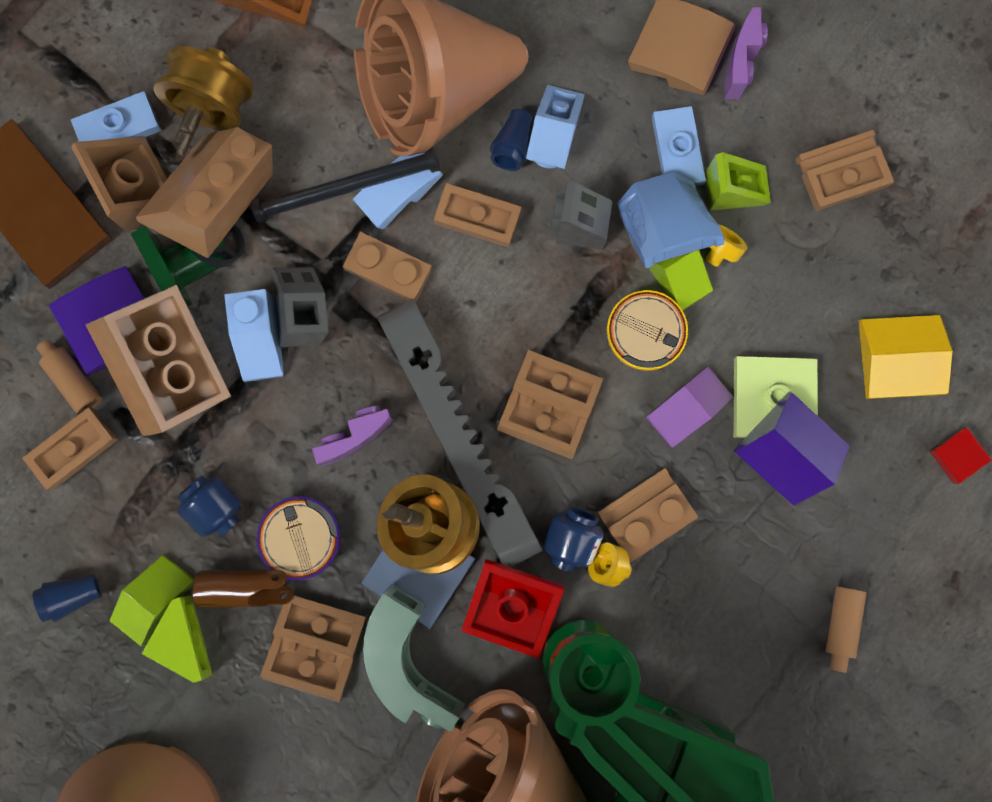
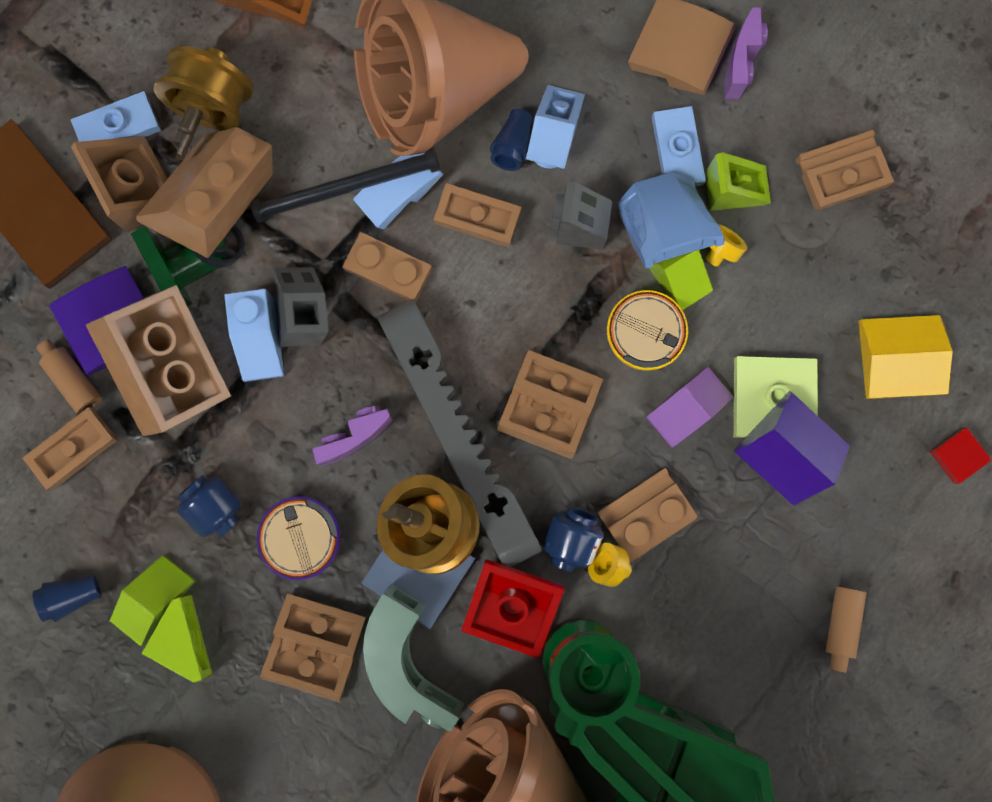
(240, 588): reddish brown piece -> none

